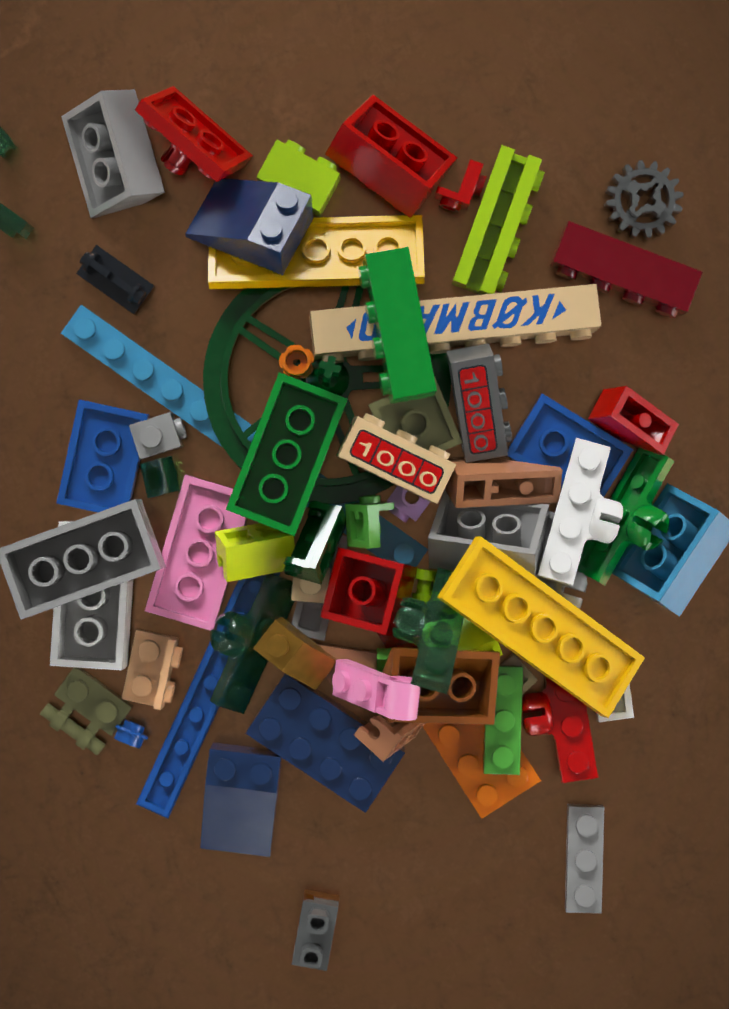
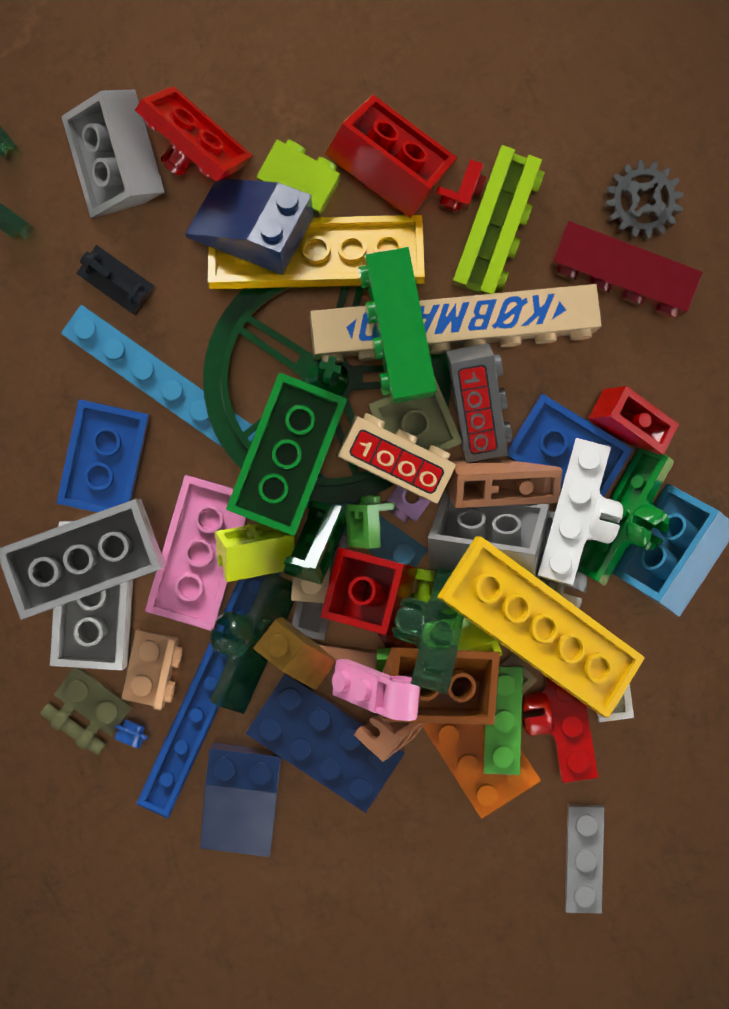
(158, 435): light grey bracket -> none
(160, 477): clear green plate -> none
(297, 352): orange plate -> none
(315, 930): dark grey hips -> none

